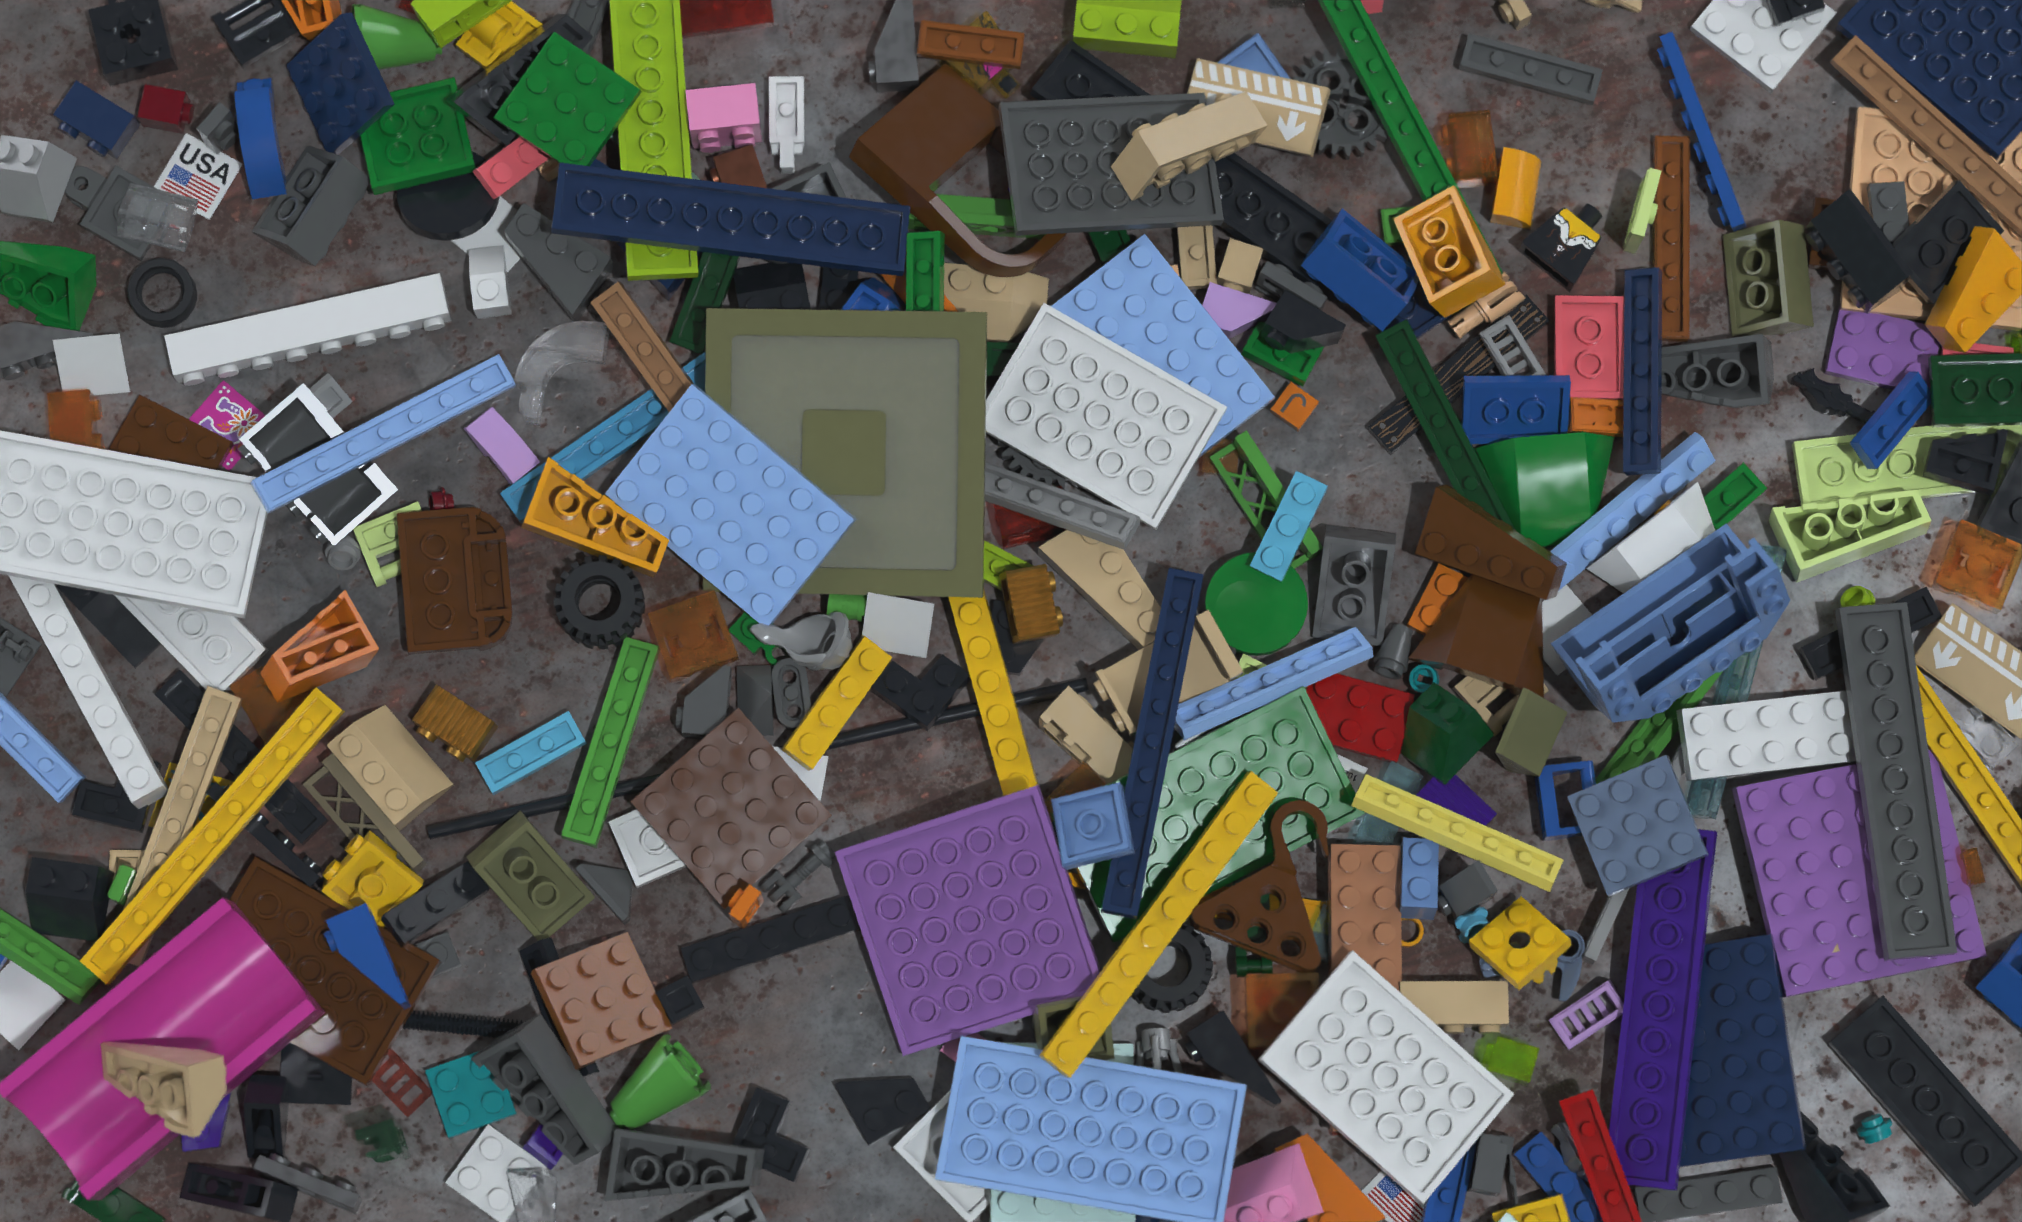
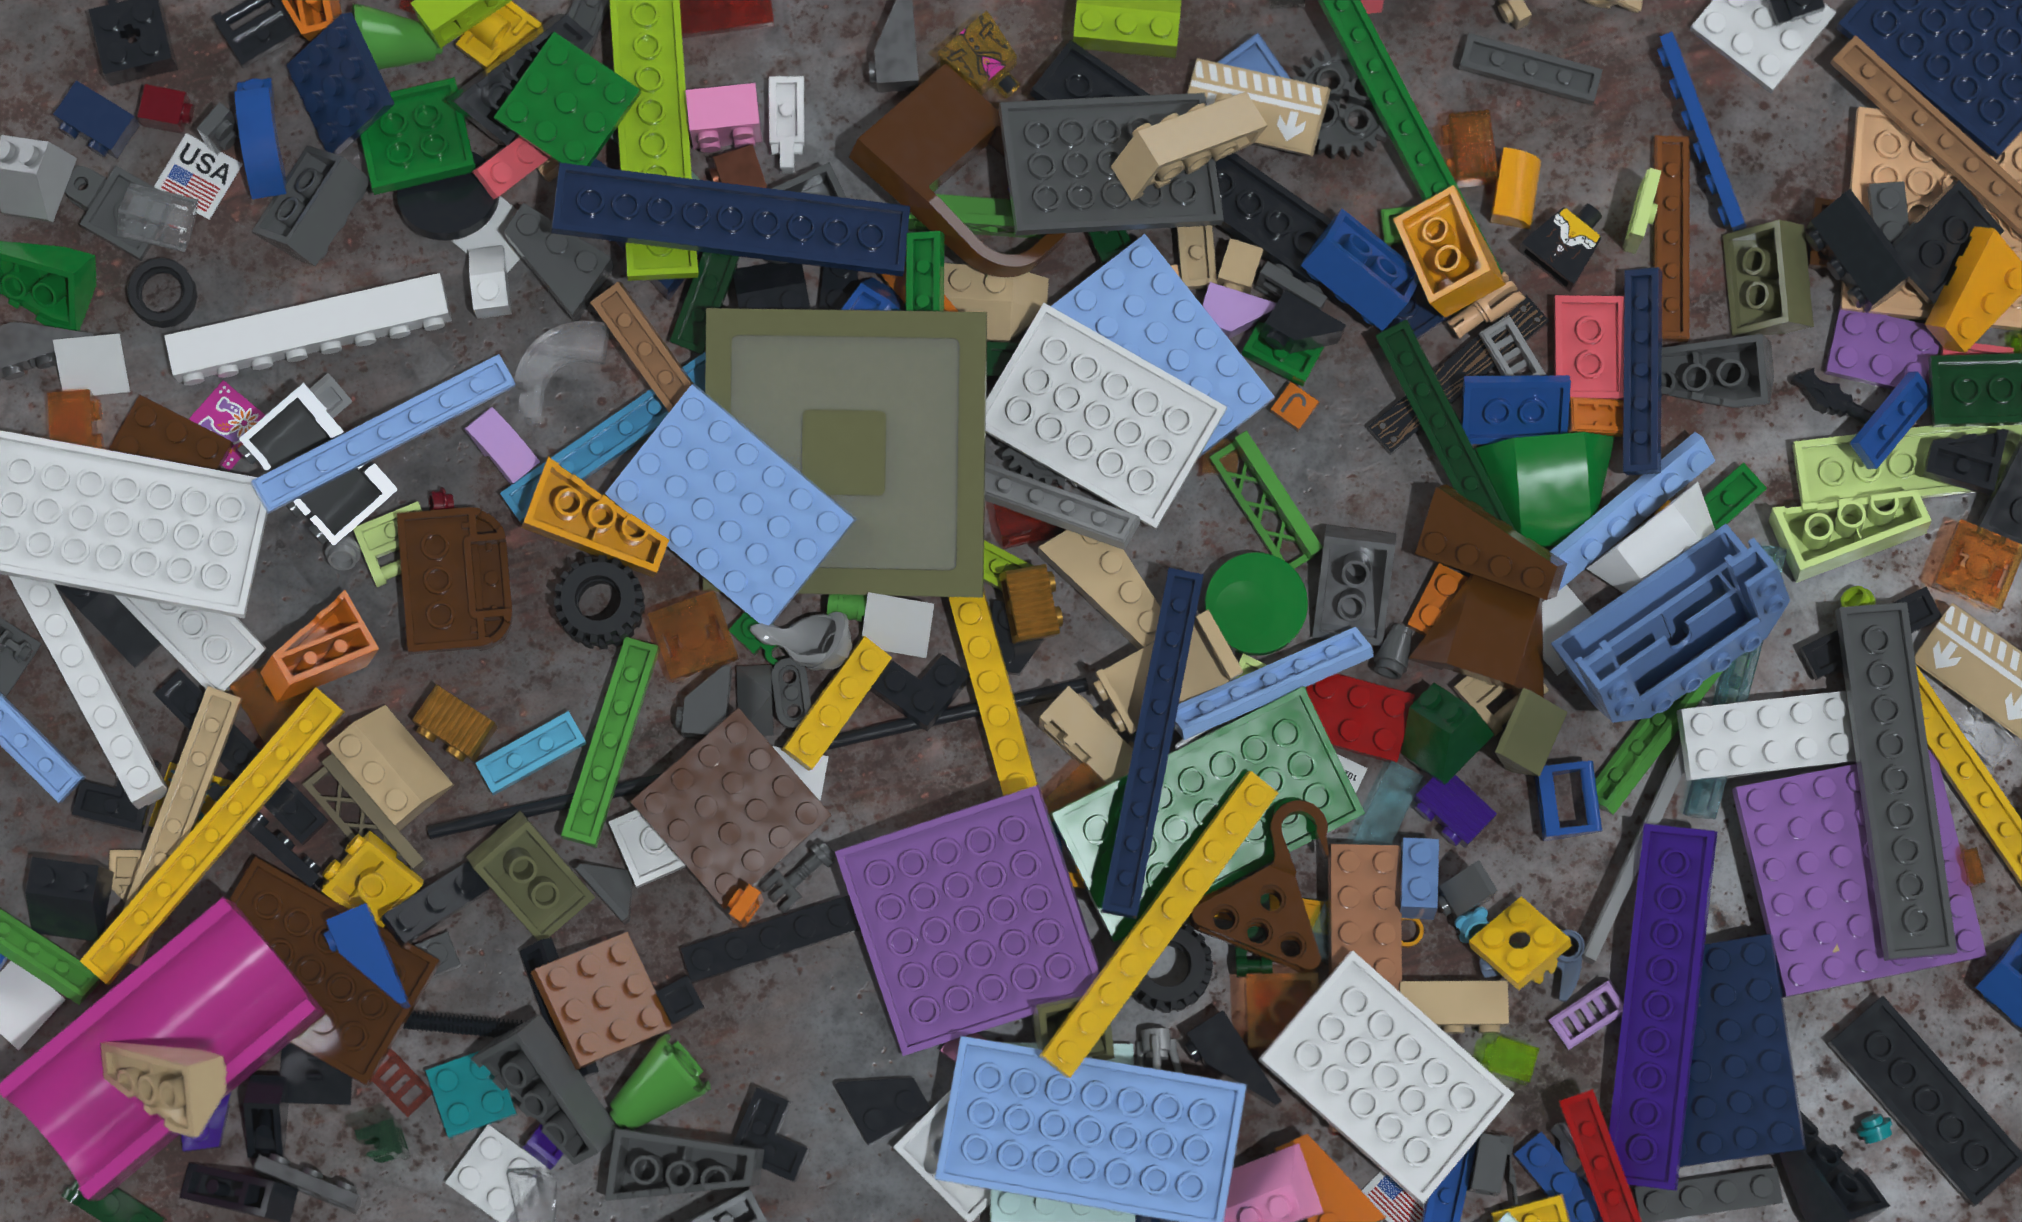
(122, 884): bright green tile -> none
(970, 44): dark orange tile -> none
(1092, 826): medium blue tile -> none
(1289, 526): medium azure plate -> none
(1424, 670): teal hinge -> none
(1457, 832): light yellow plate -> none
(1637, 825): sand blue plate -> none

